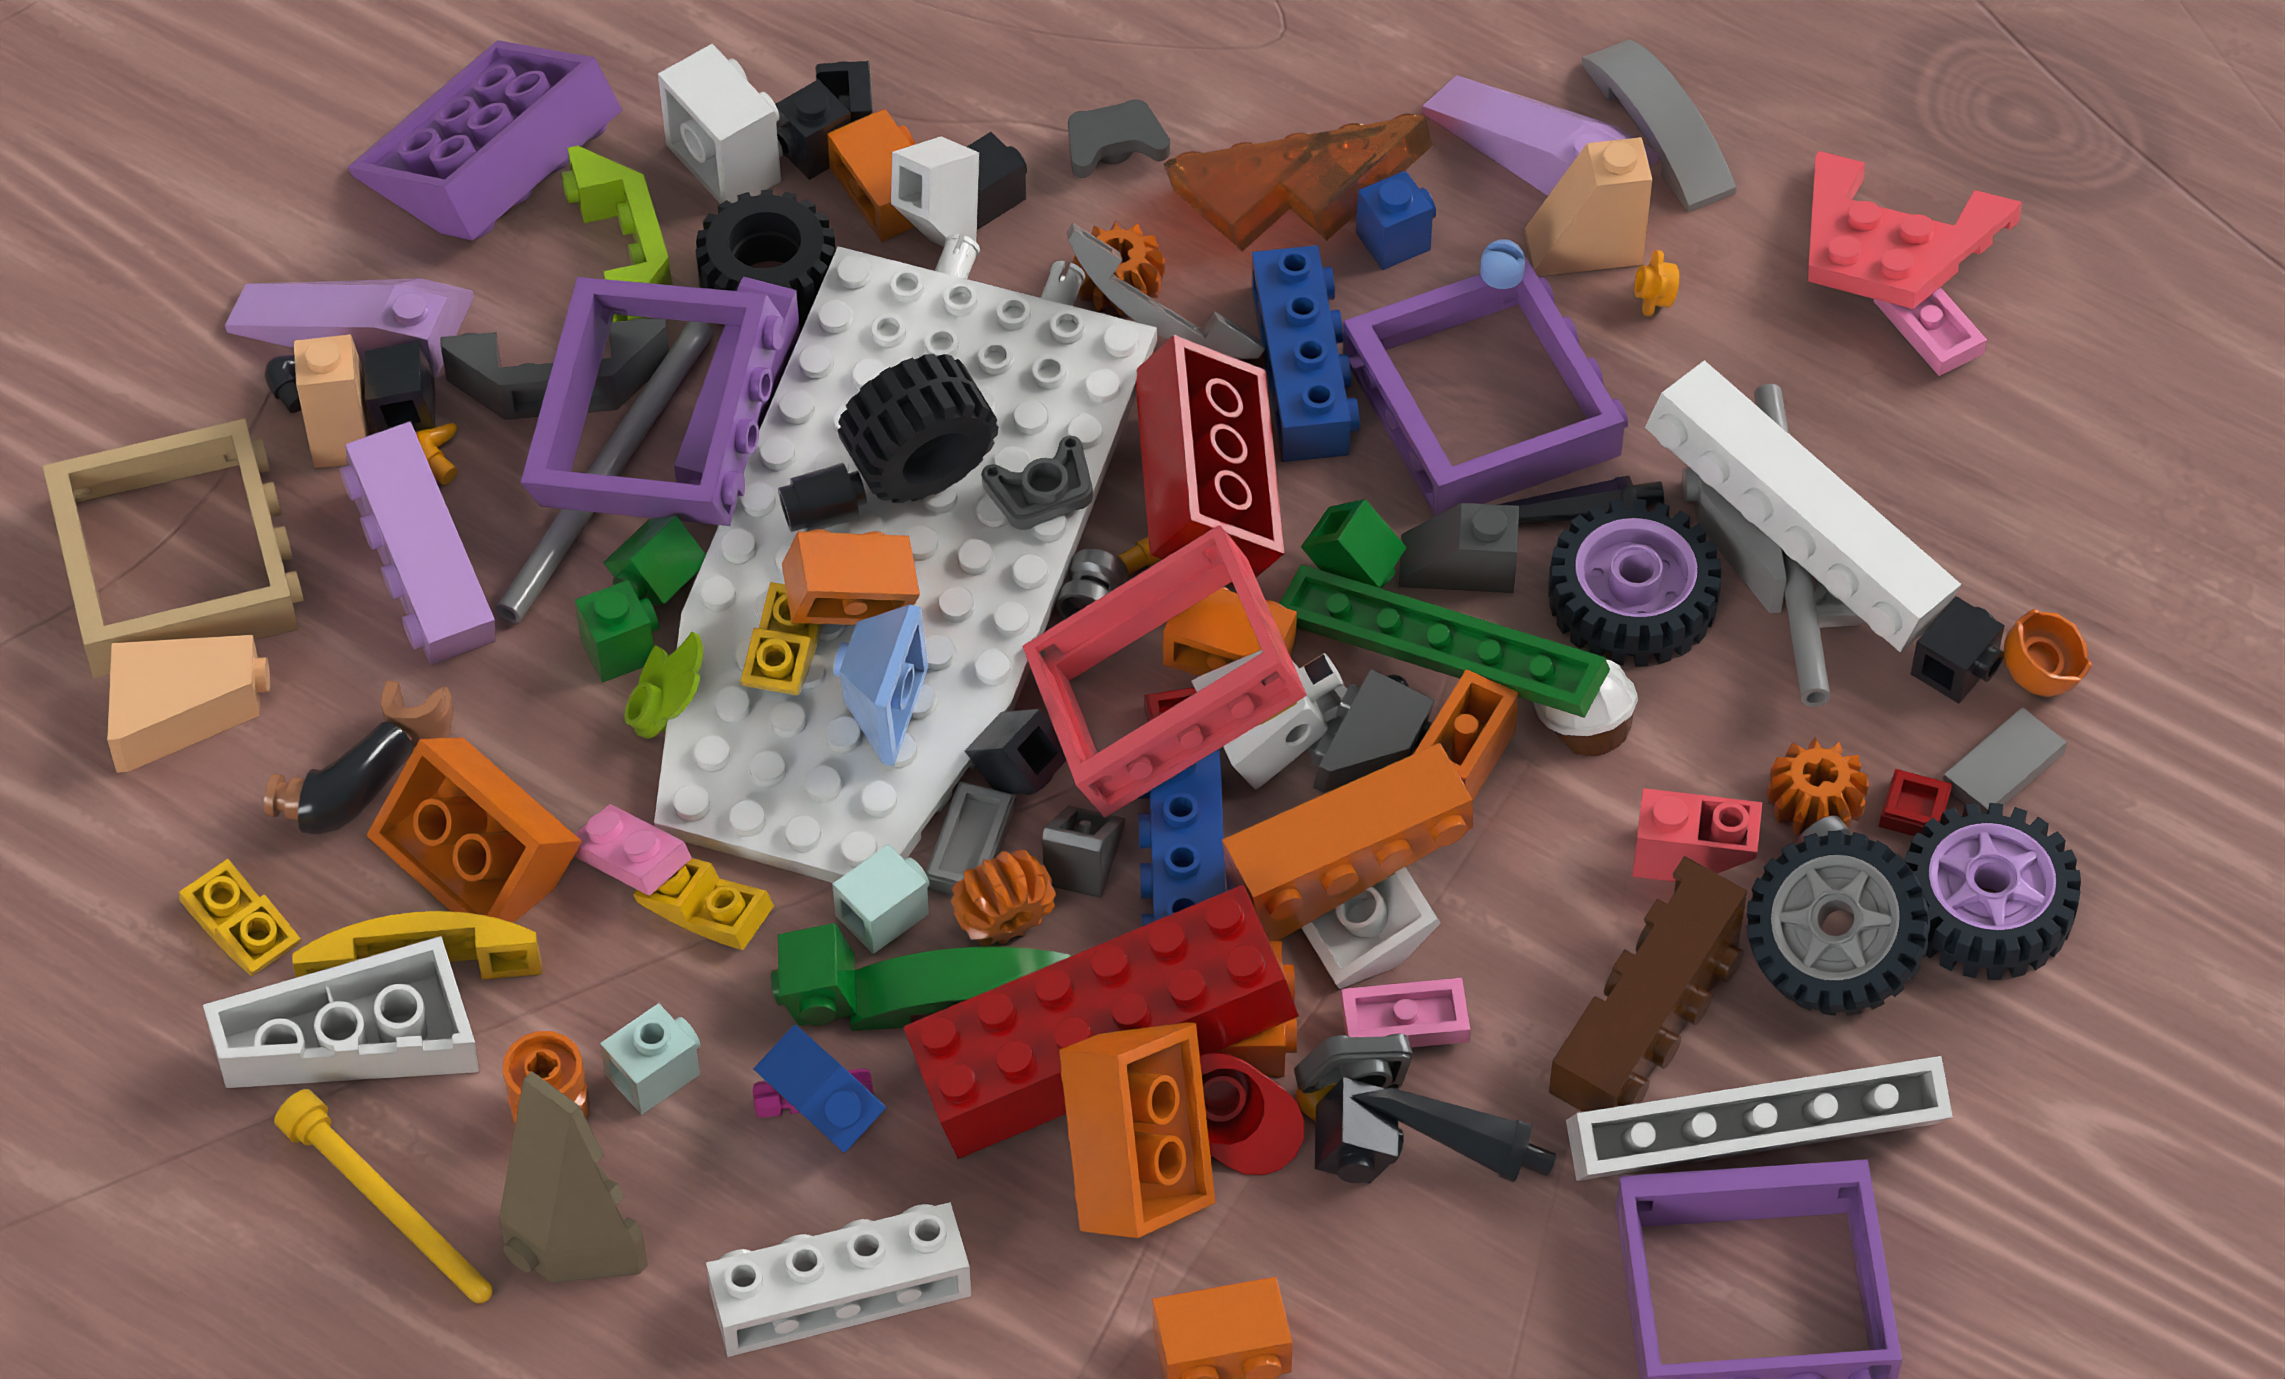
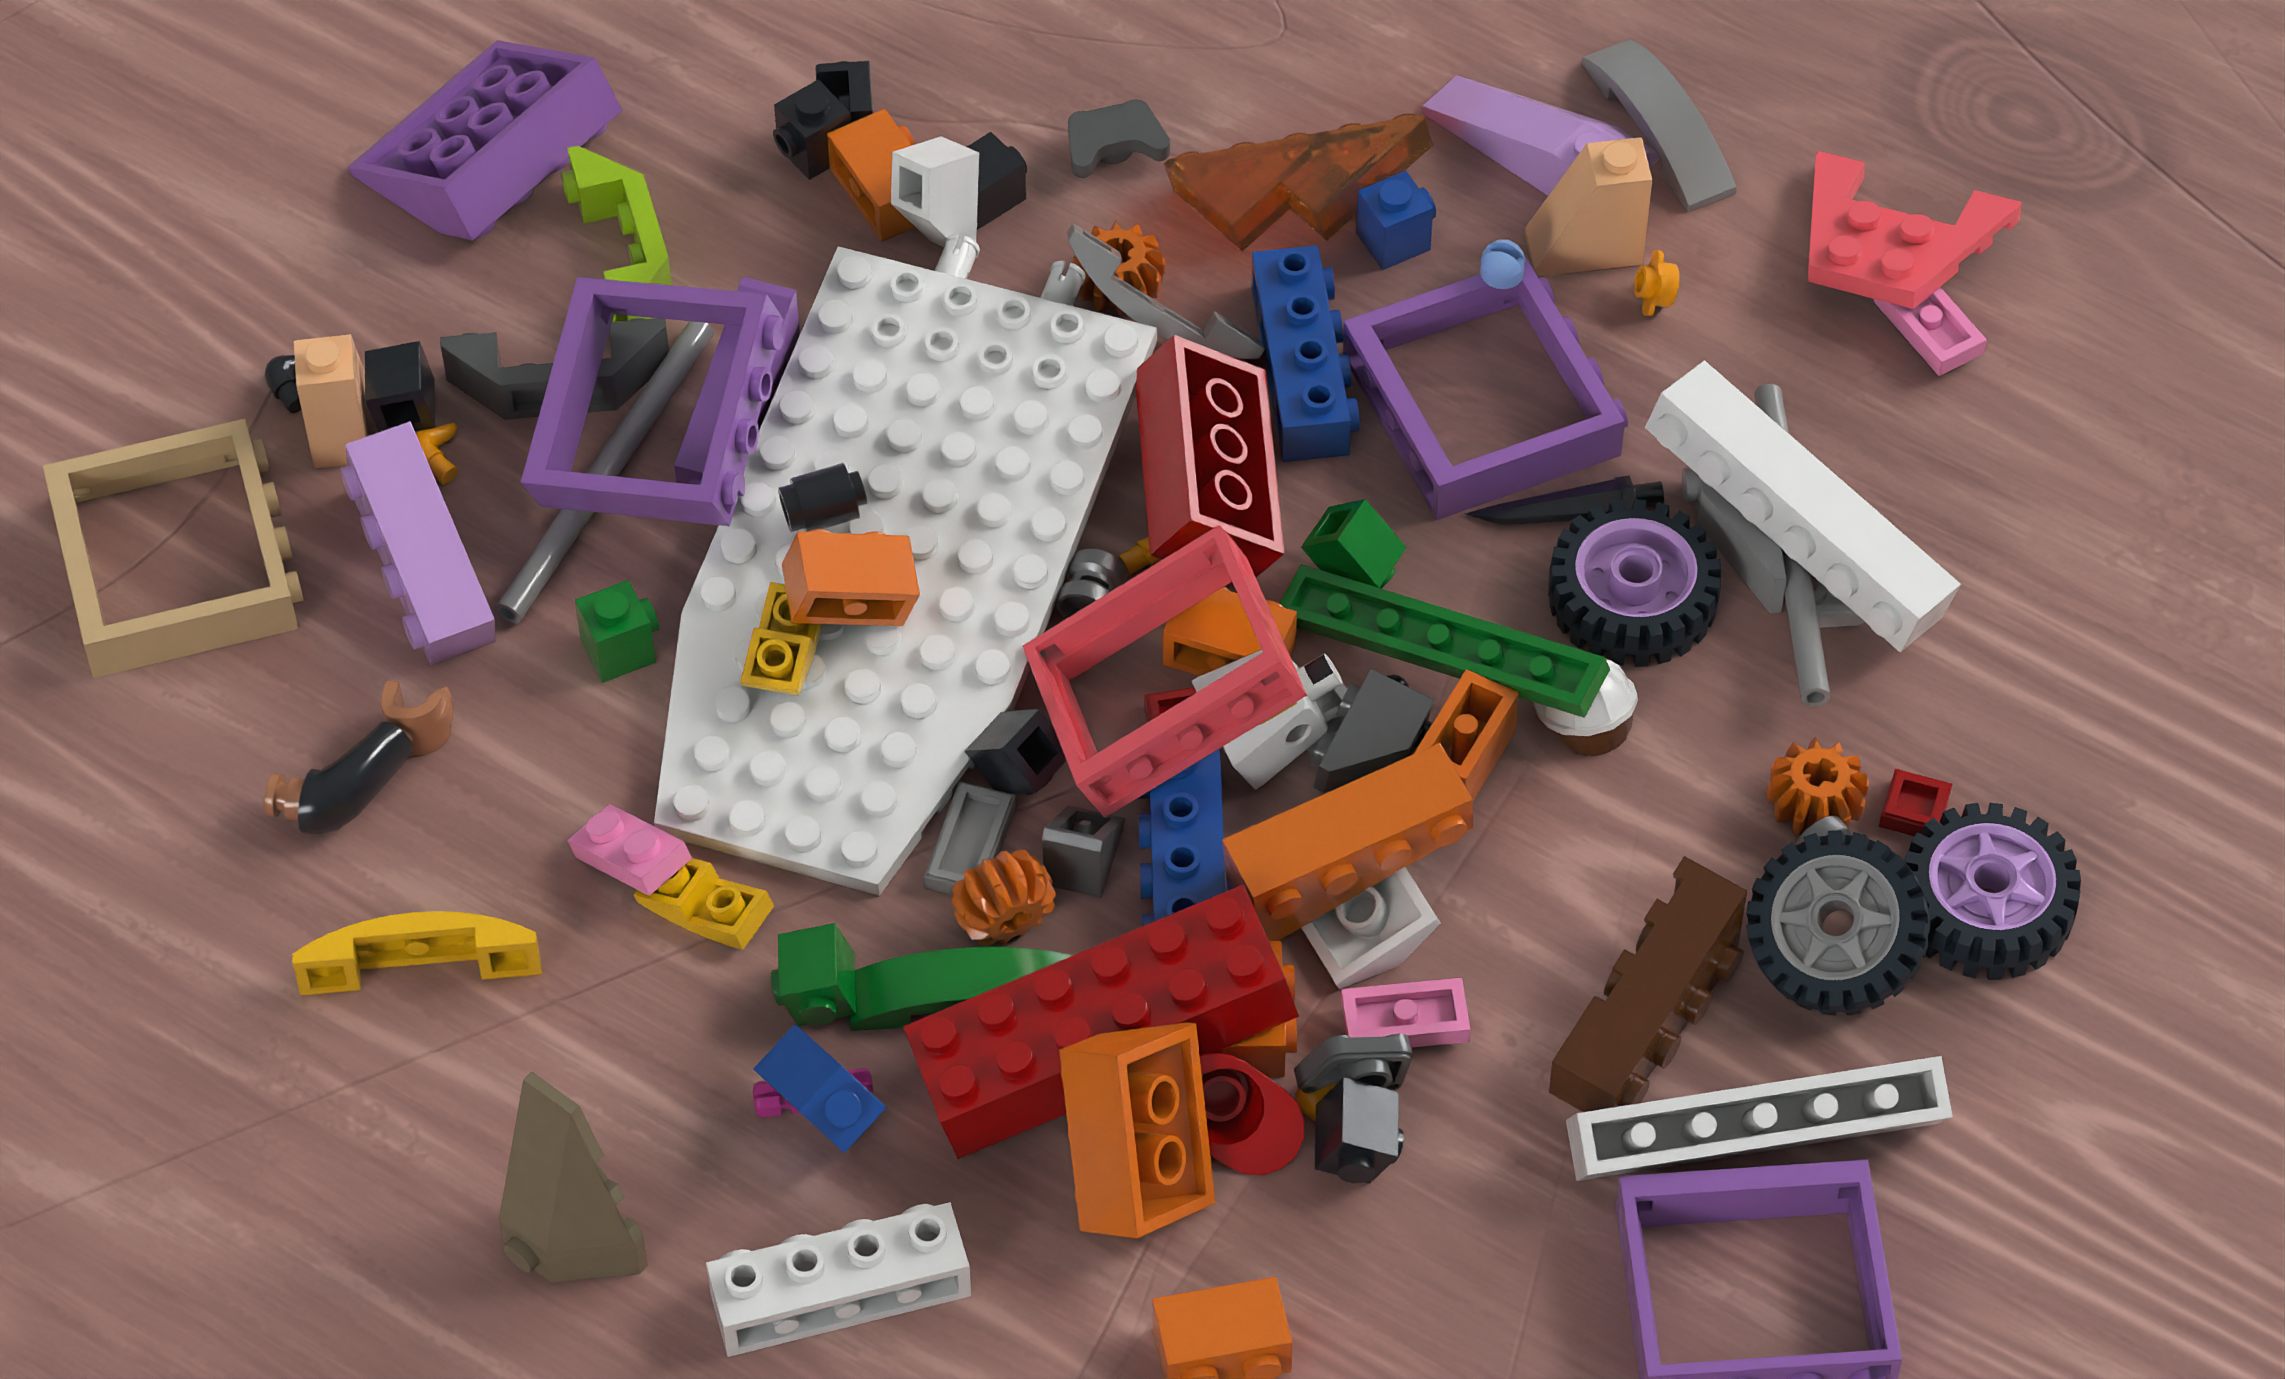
(180, 694): light nougat slope -> none
(239, 919): yellow slope -> none
(307, 1121): yellow piece -> none
(348, 1023): white wedge -> none
(370, 310): lavender wedge -> none
(471, 832): orange slope -> none
(551, 1058): orange wheel -> none
(651, 1057): light aqua brick -> none
(657, 559): green brick -> none
(664, 687): lime plate -> none
(720, 125): white brick -> none
(763, 231): black tyre -> none
(881, 898): light aqua brick -> none
(883, 676): light blue slope -> none
(917, 428): black tyre -> none
(1043, 488): dark grey piece -> none
(1463, 550): dark grey slope -> none
(1482, 1137): black bar -> none
(1701, 827): coral slope -> none
(1959, 650): black brick -> none
(2005, 761): light grey tile -> none
(2046, 653): orange hair -> none

